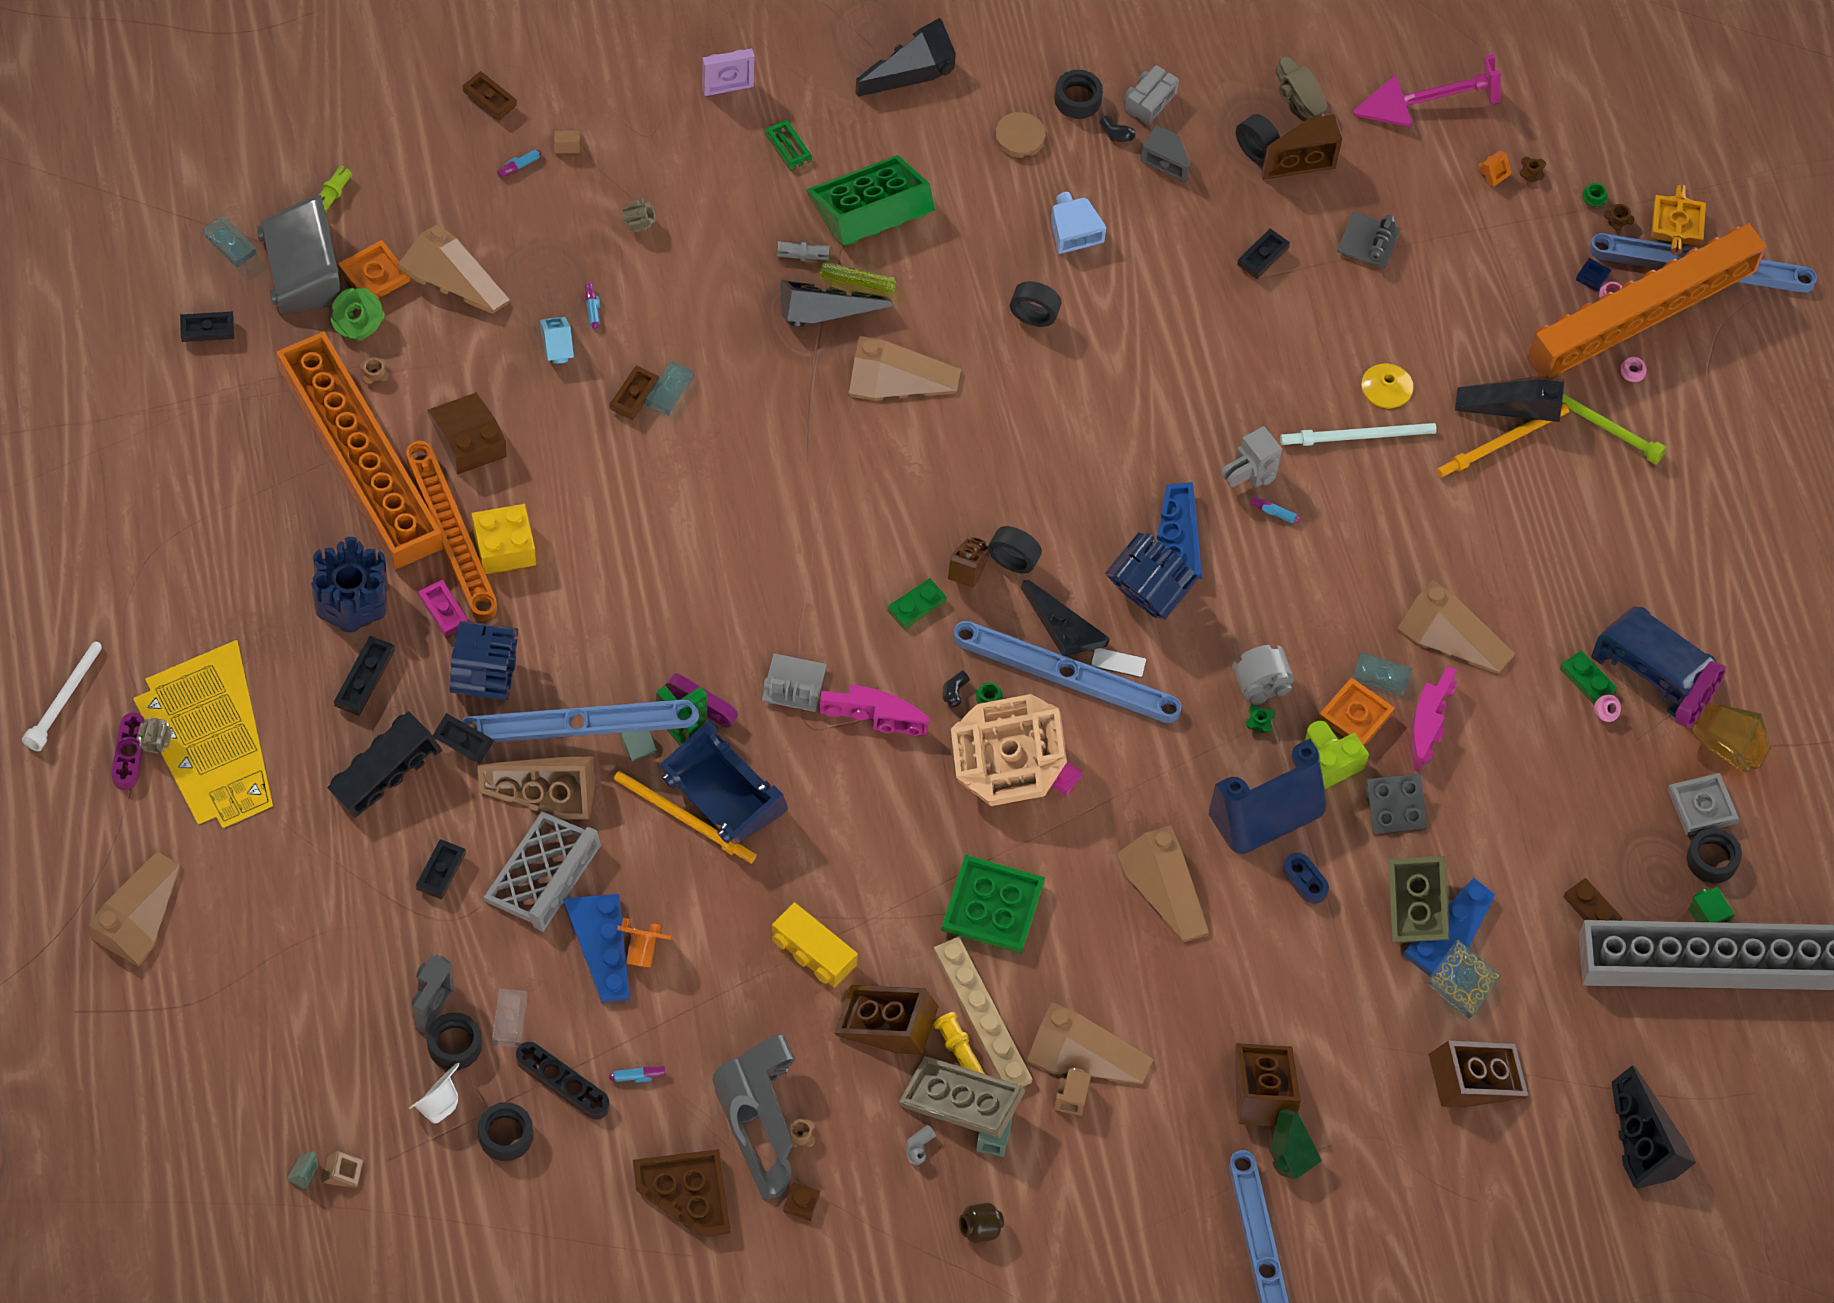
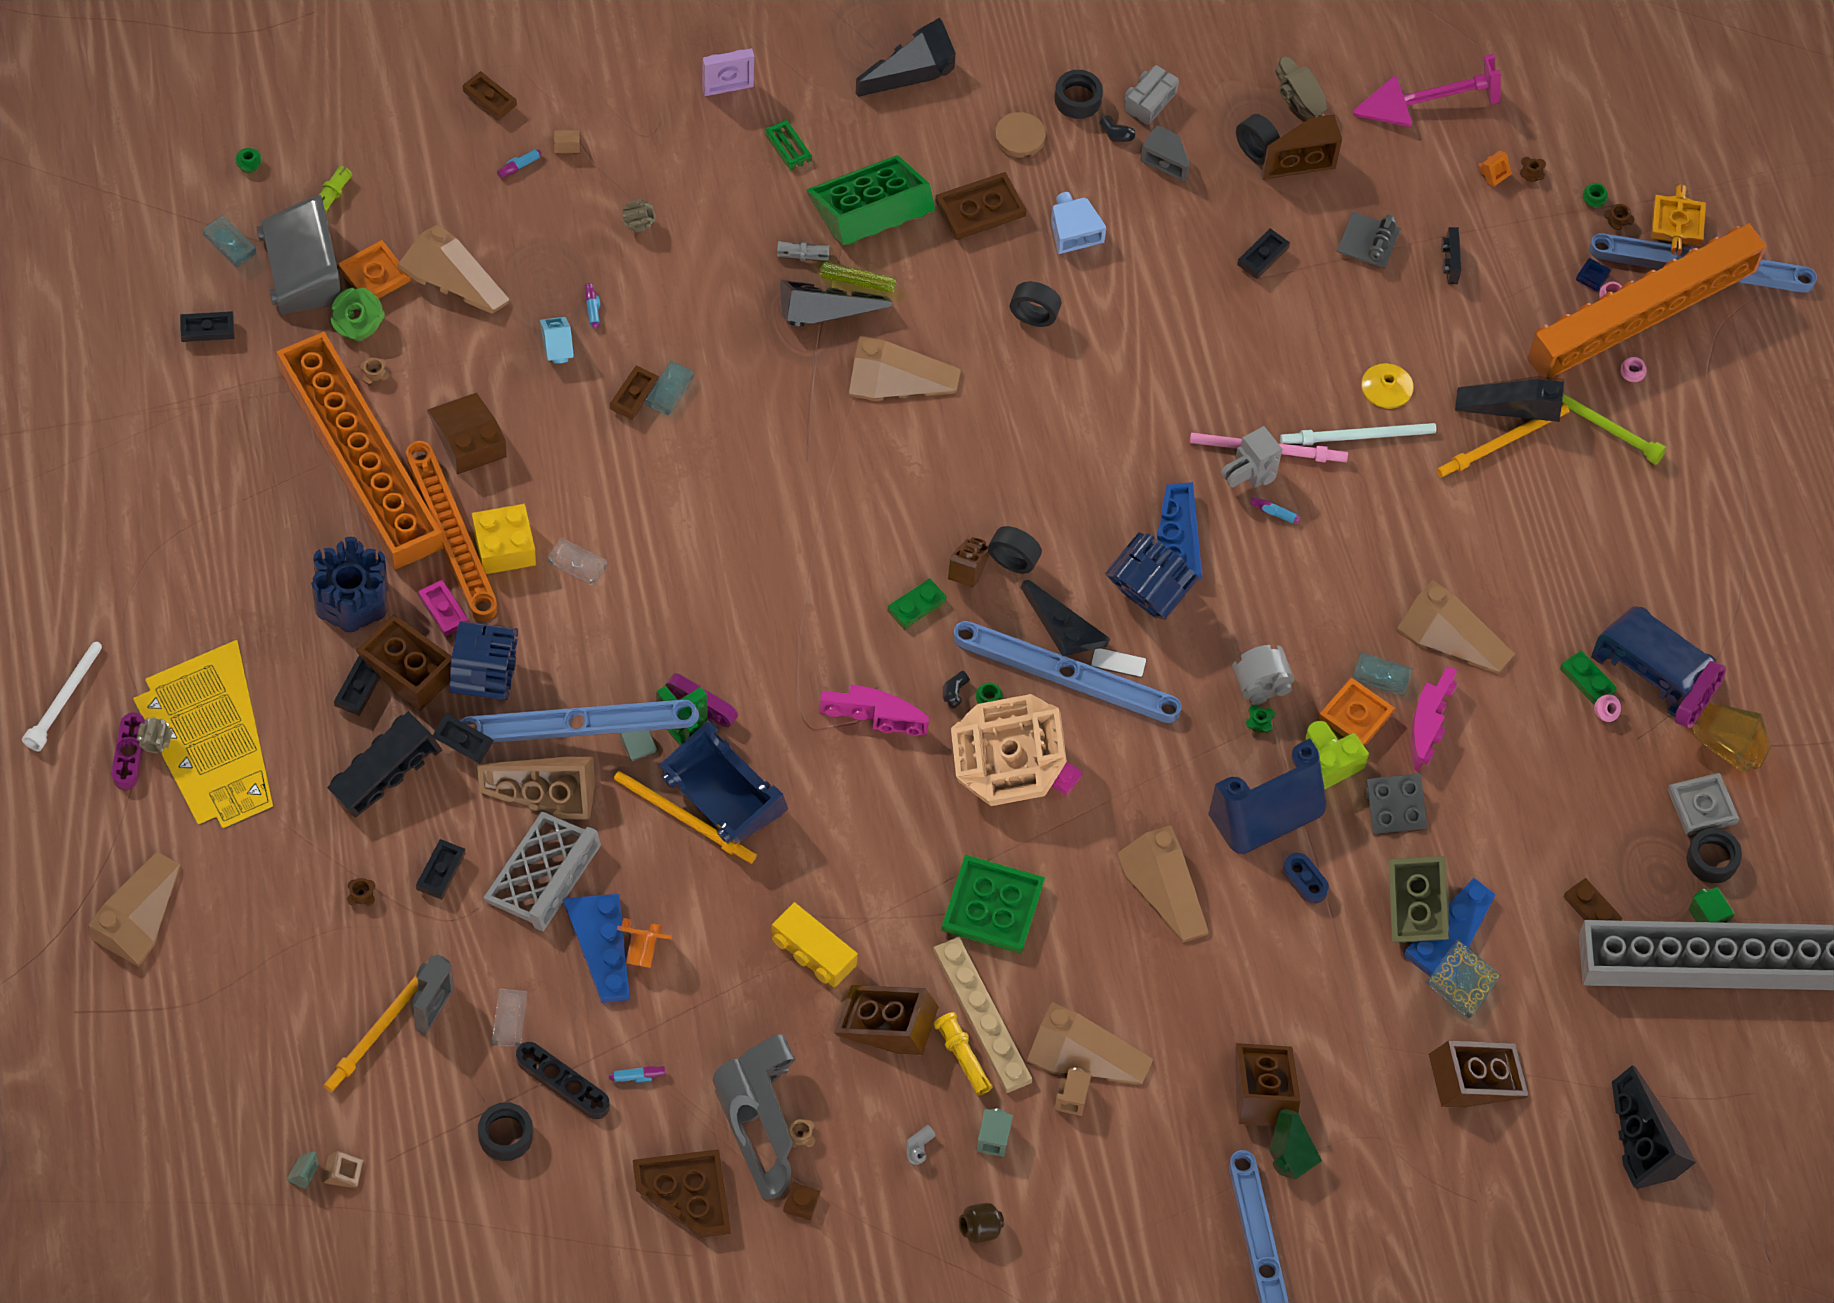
(248, 165): none -> green plate
(347, 1065): none -> light orange bar
(364, 885): none -> reddish brown plate
(407, 661): none -> reddish brown slope
(440, 1099): white piece -> none
(448, 1021): black tyre -> none
(577, 561): none -> clear plate
(794, 682): light grey hinge -> none
(962, 1096): dark tan tile -> none
(980, 205): none -> reddish brown plate
(1319, 453): none -> bright pink bar
(1452, 262): none -> black plate

